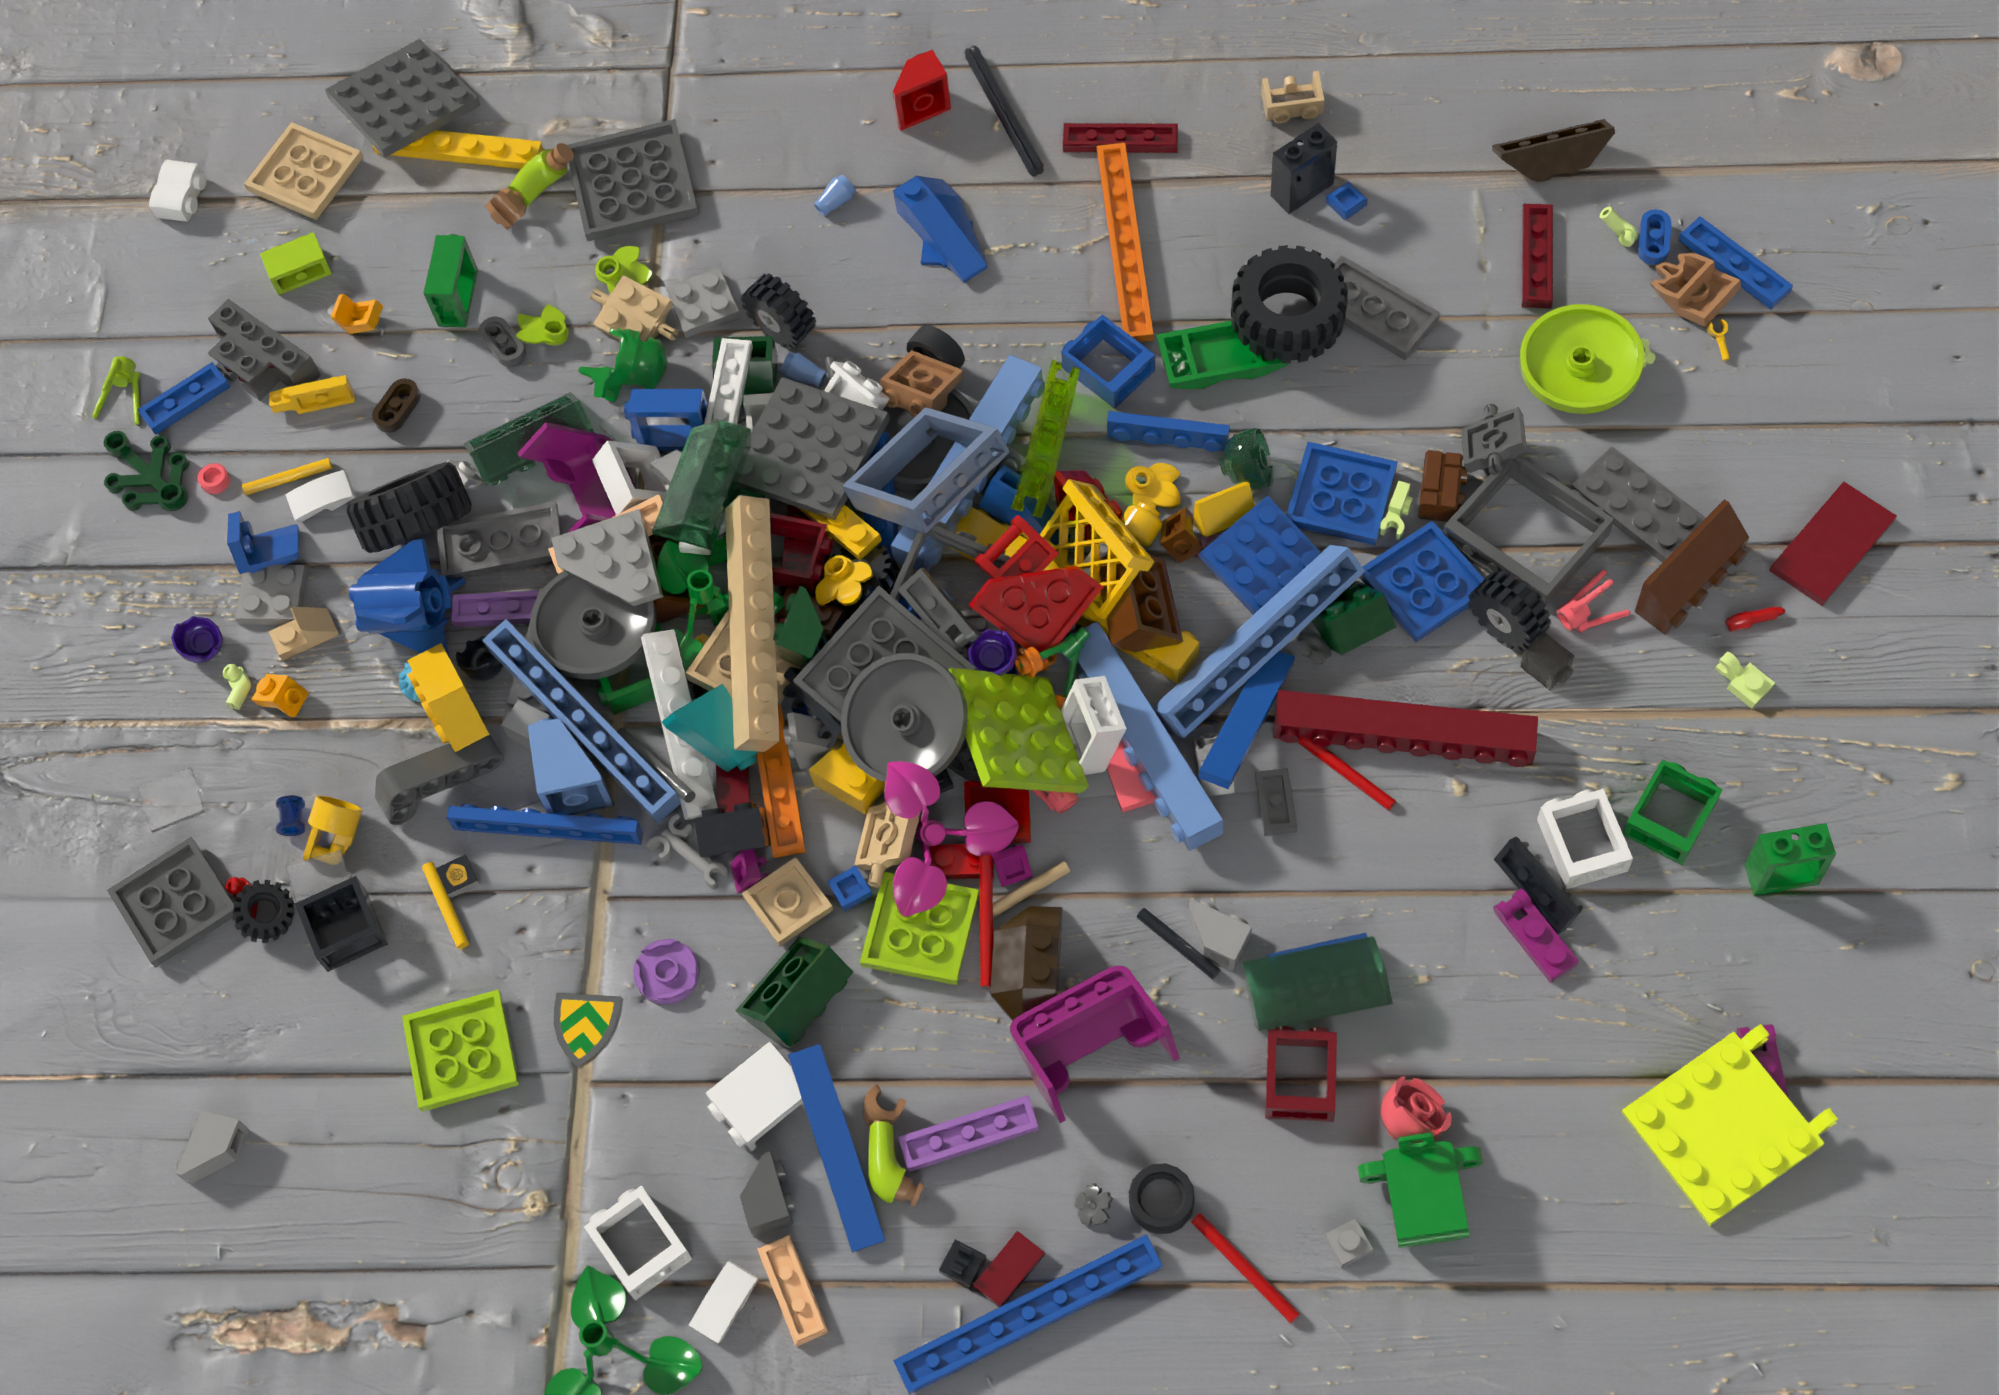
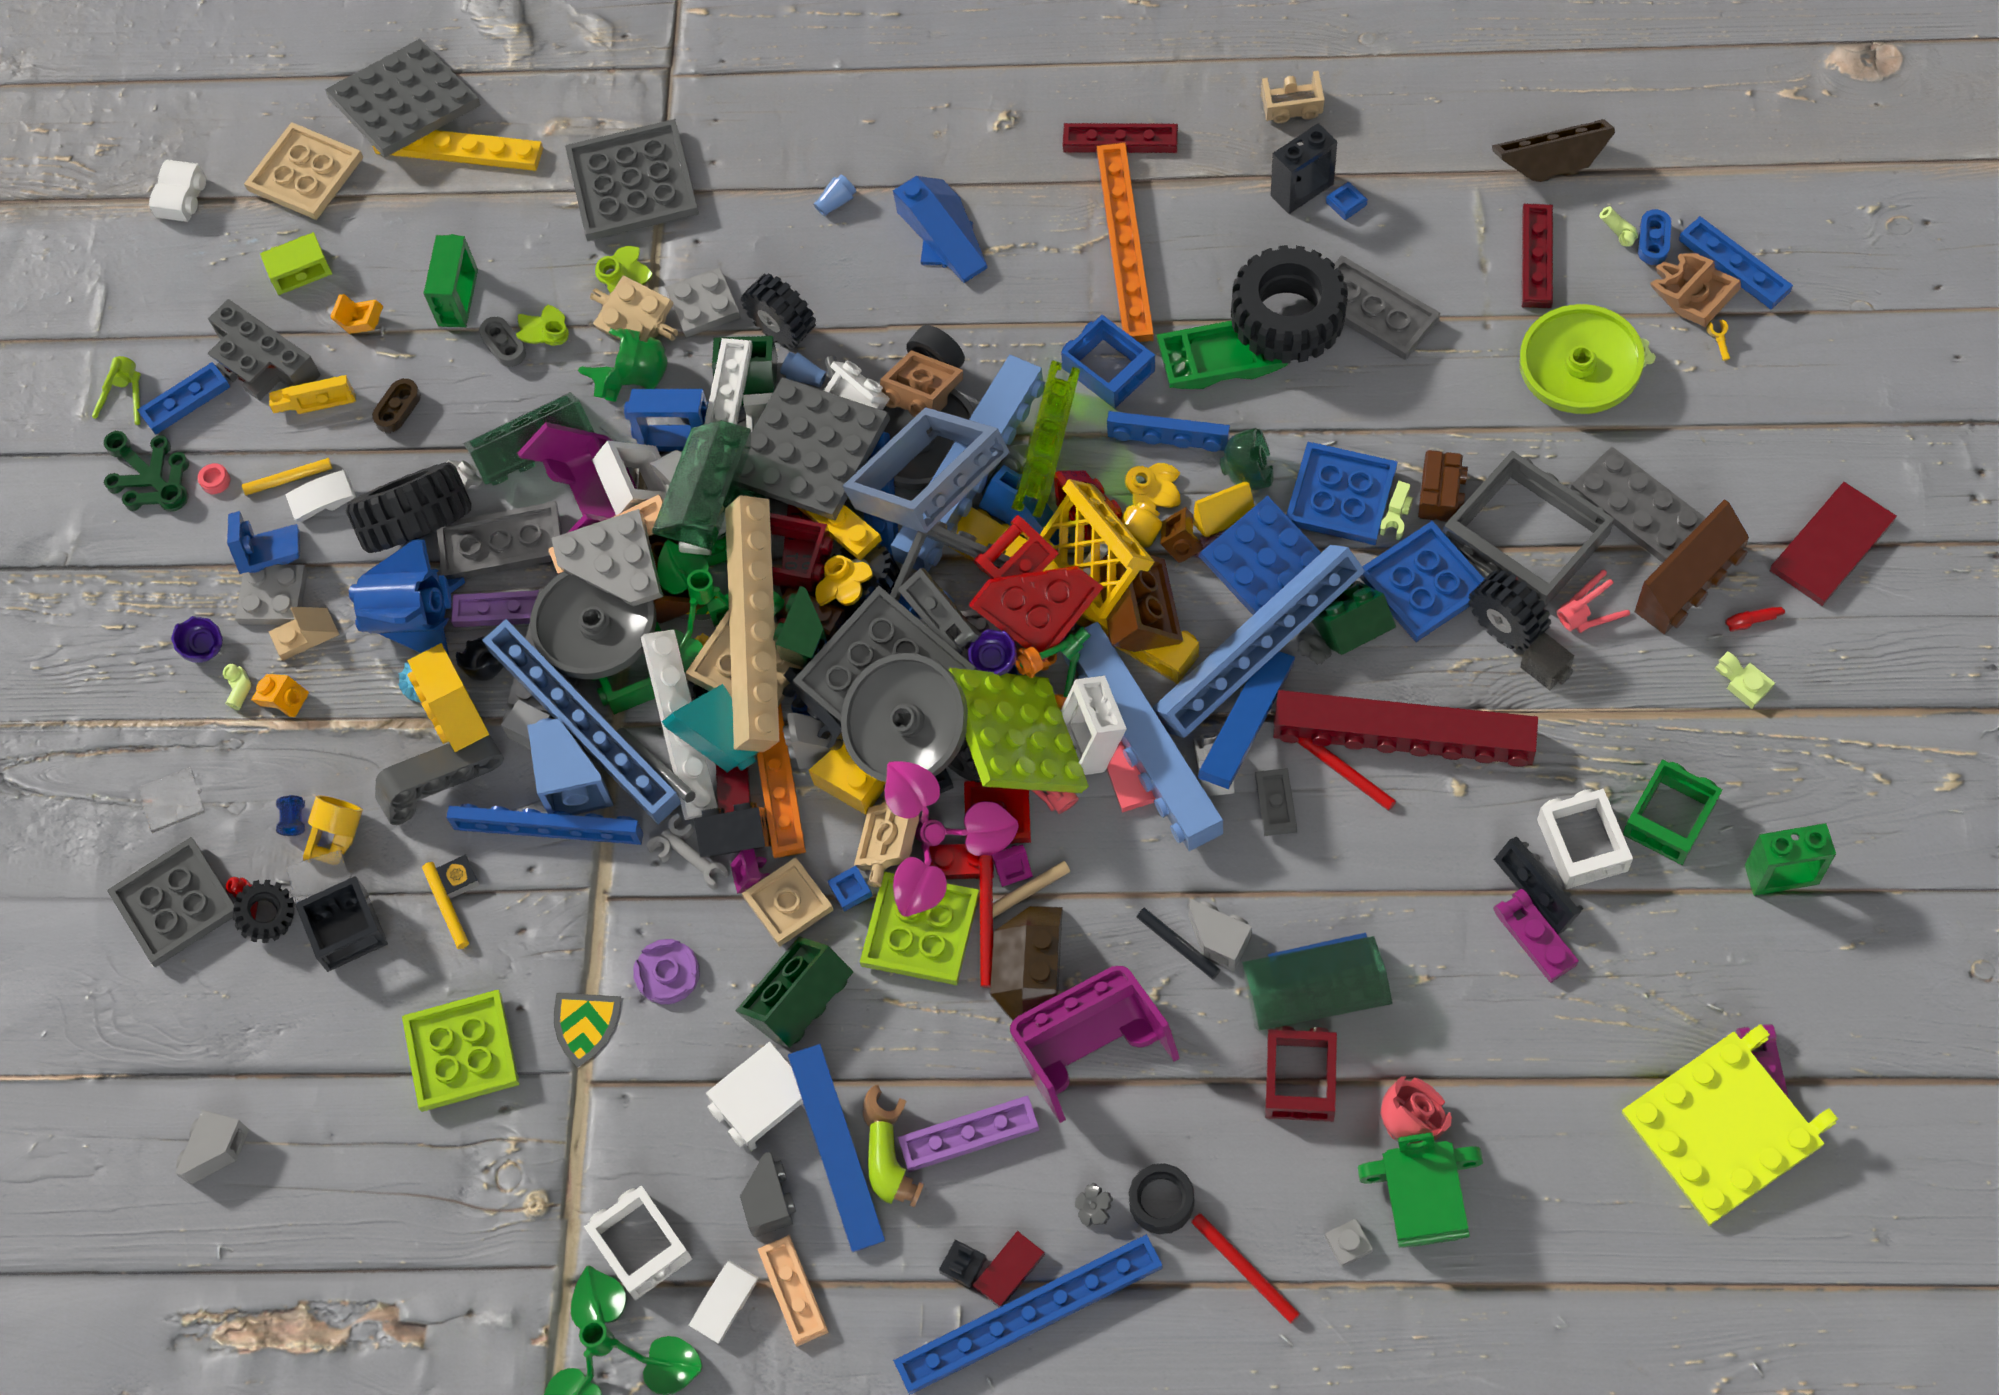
(528, 184): piece -> none
(921, 90): red slope -> none
(1004, 111): black axle -> none
(1493, 440): dark grey plate -> none

